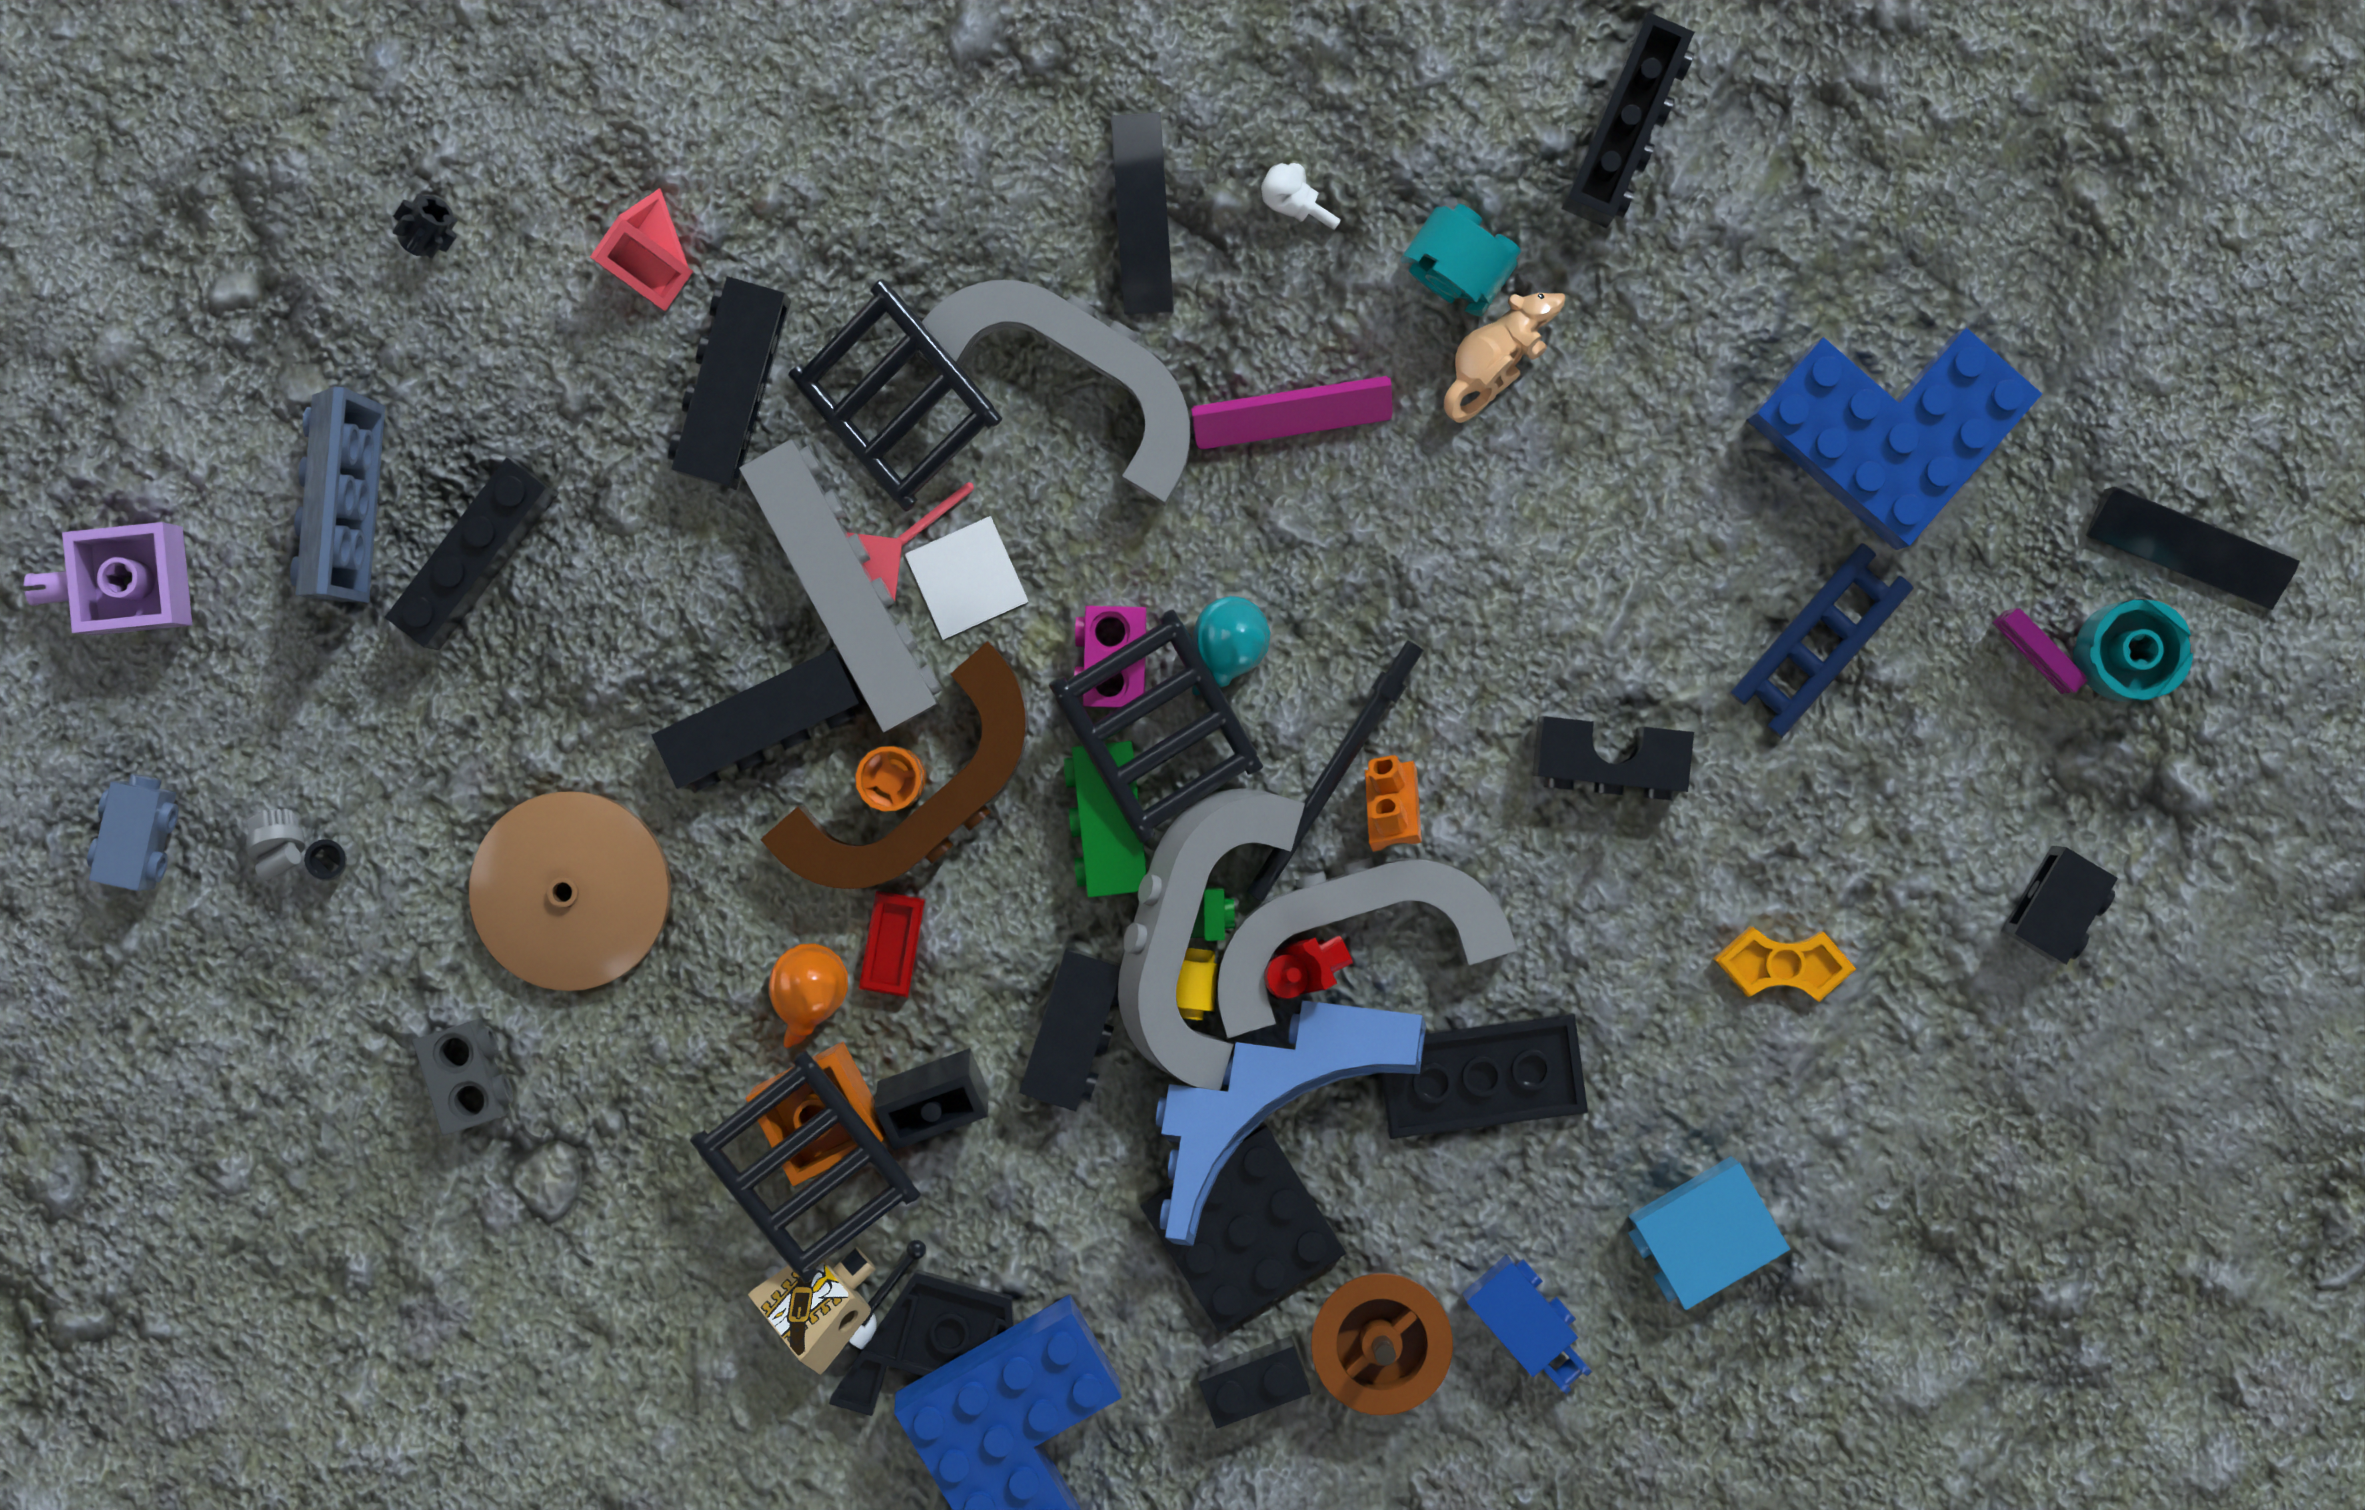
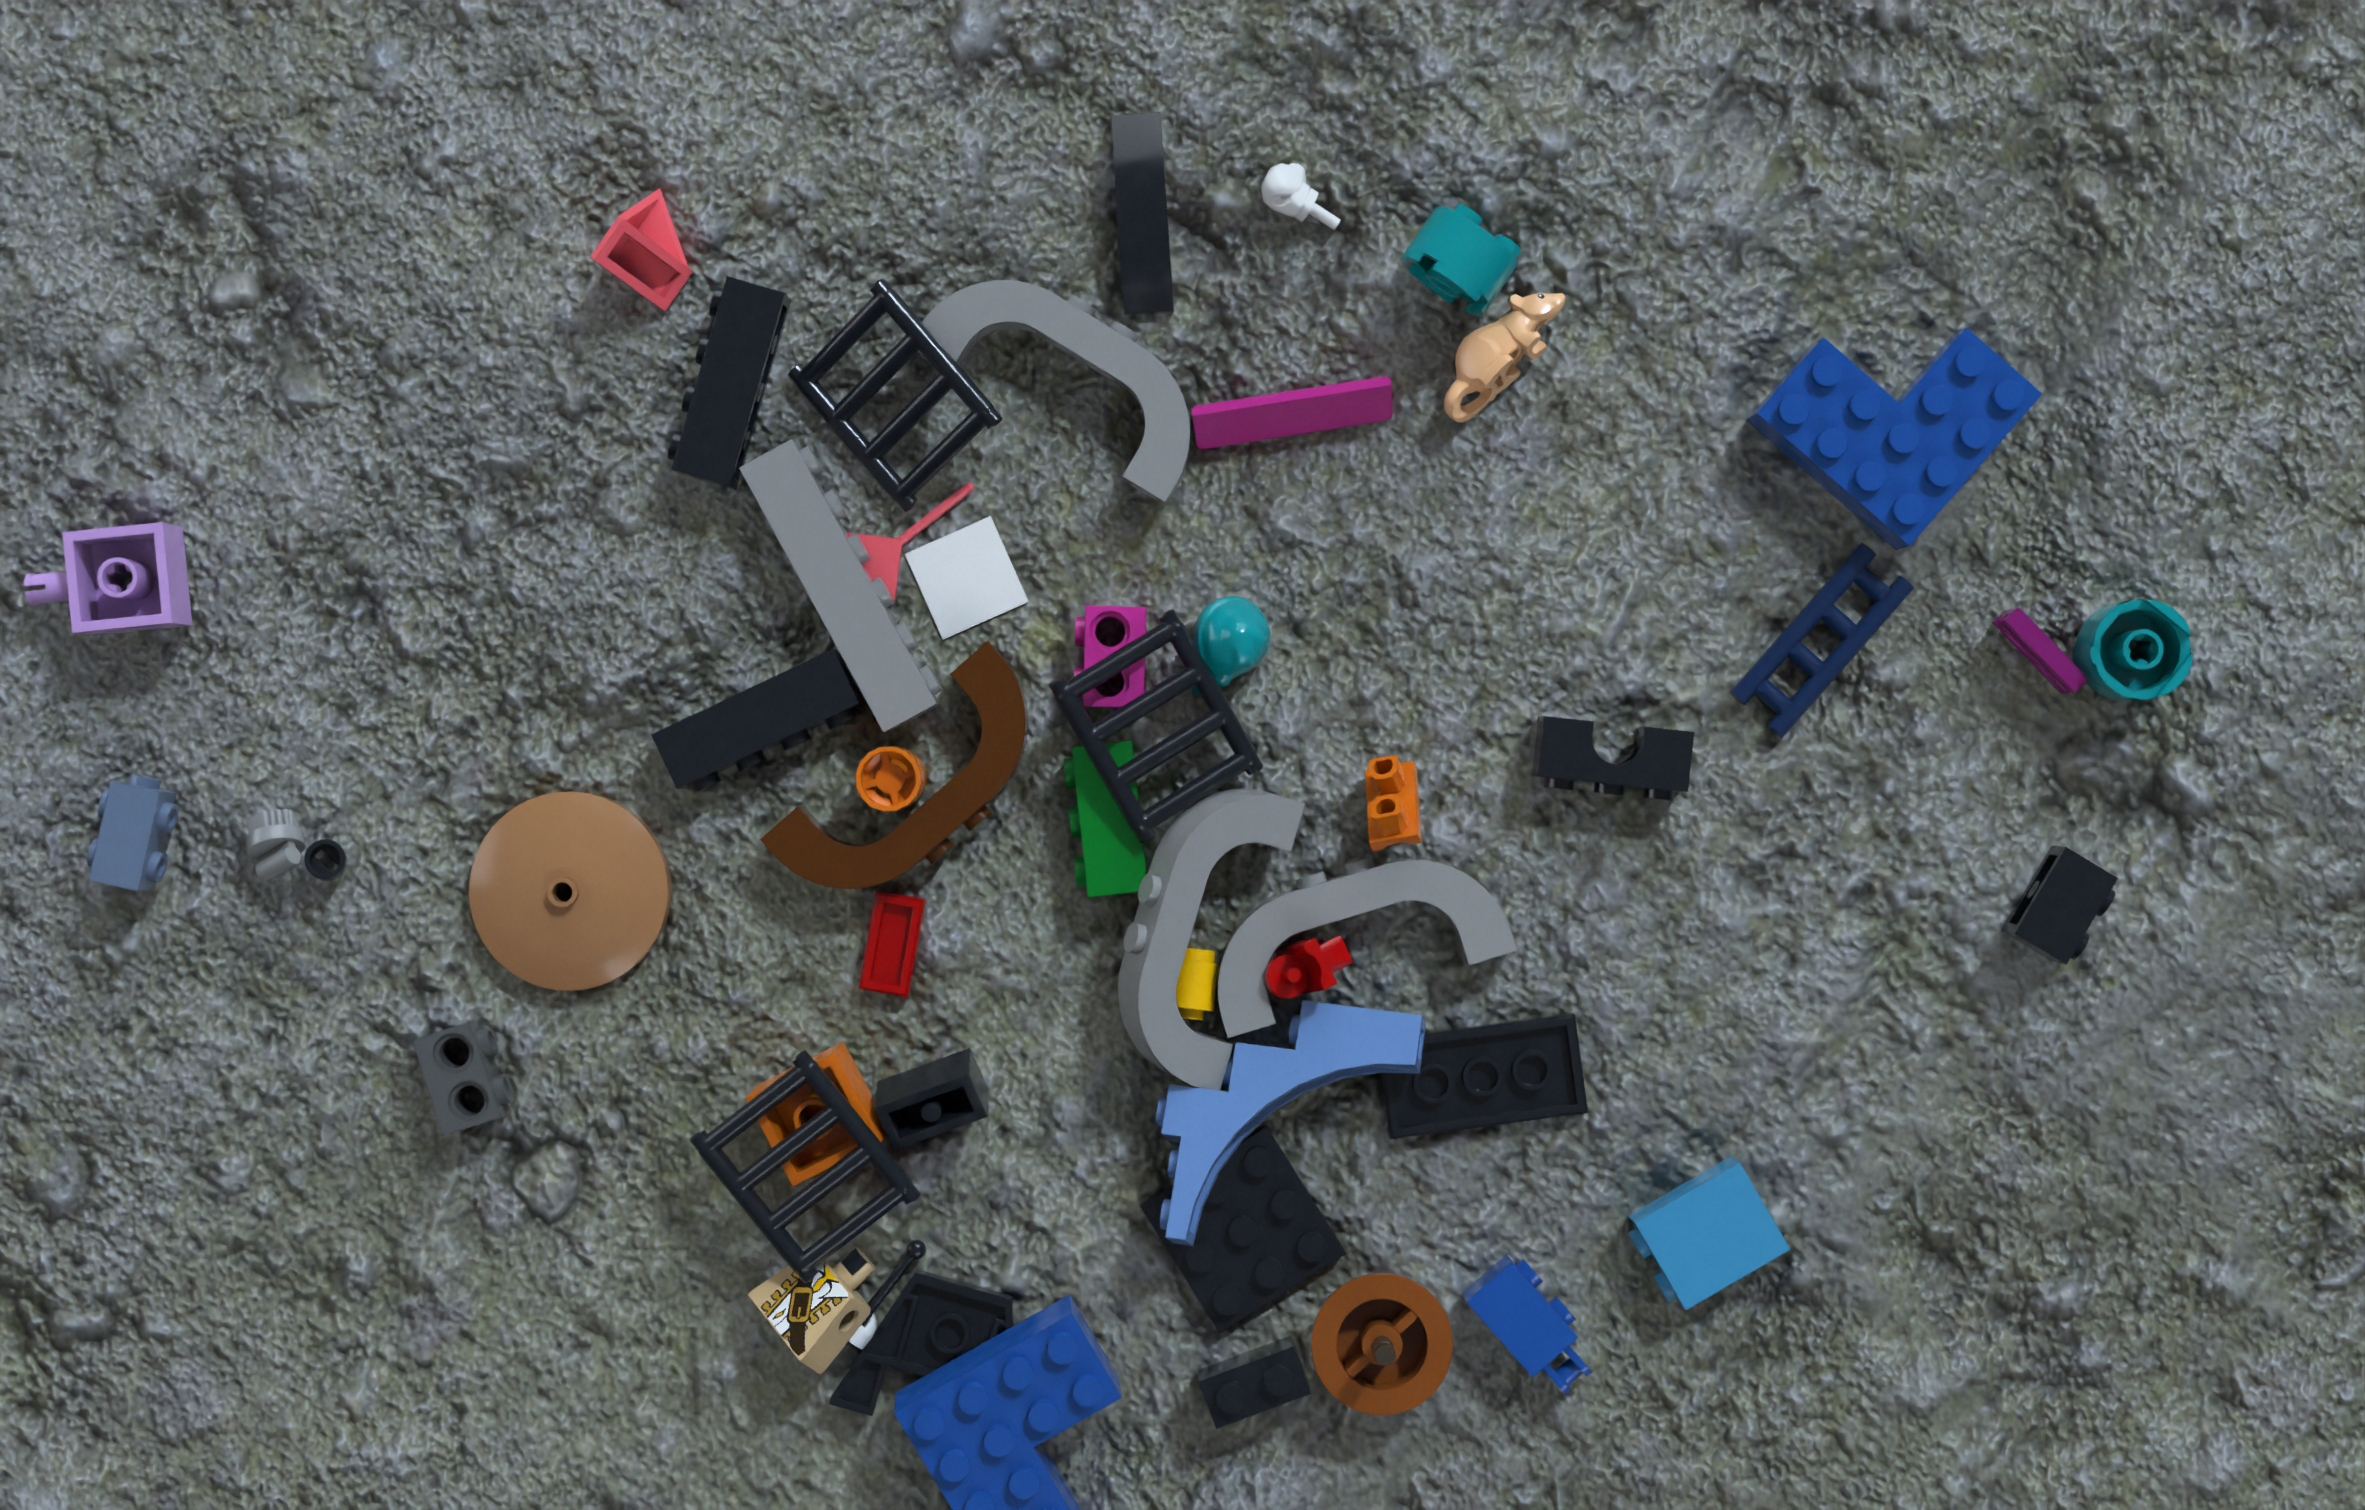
(339, 496): sand blue slope -> none
(425, 226): black gear -> none
(471, 554): black brick -> none
(806, 989): orange hat -> none
(1073, 1031): black brick -> none
(1214, 915): green bracket -> none
(1387, 689): black bar -> none
(1628, 119): black brick -> none
(1759, 963): light orange tile -> none
(2191, 547): black slope -> none

